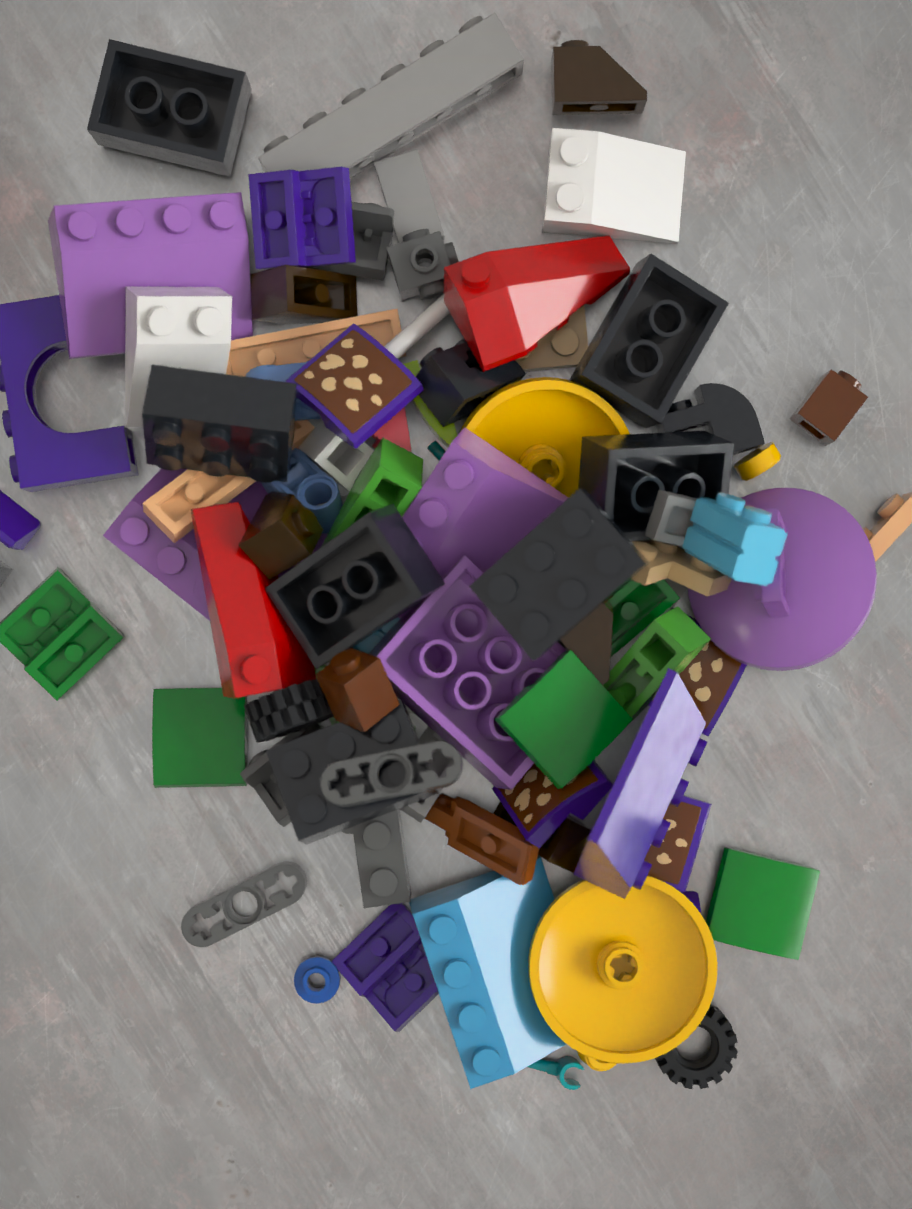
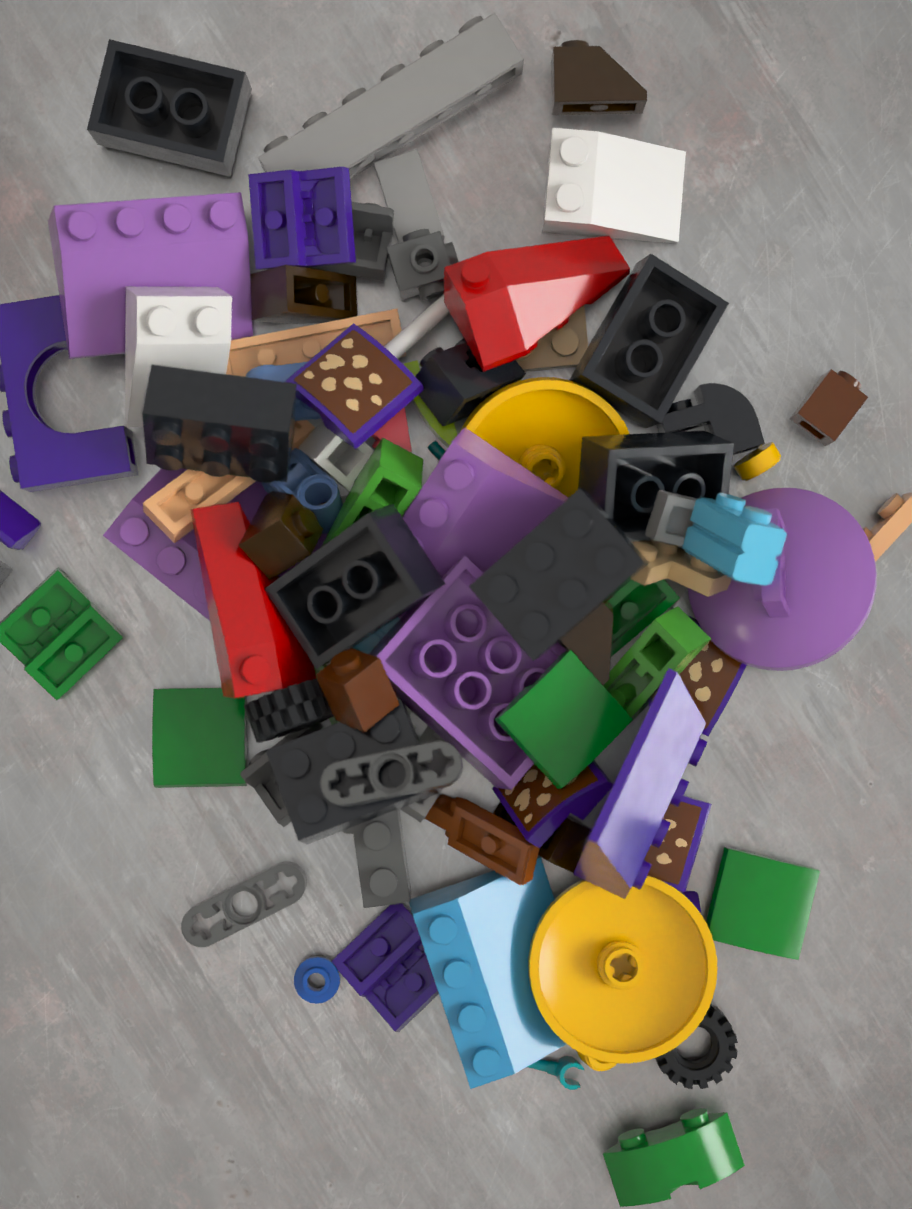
(688, 1152): none -> green brick

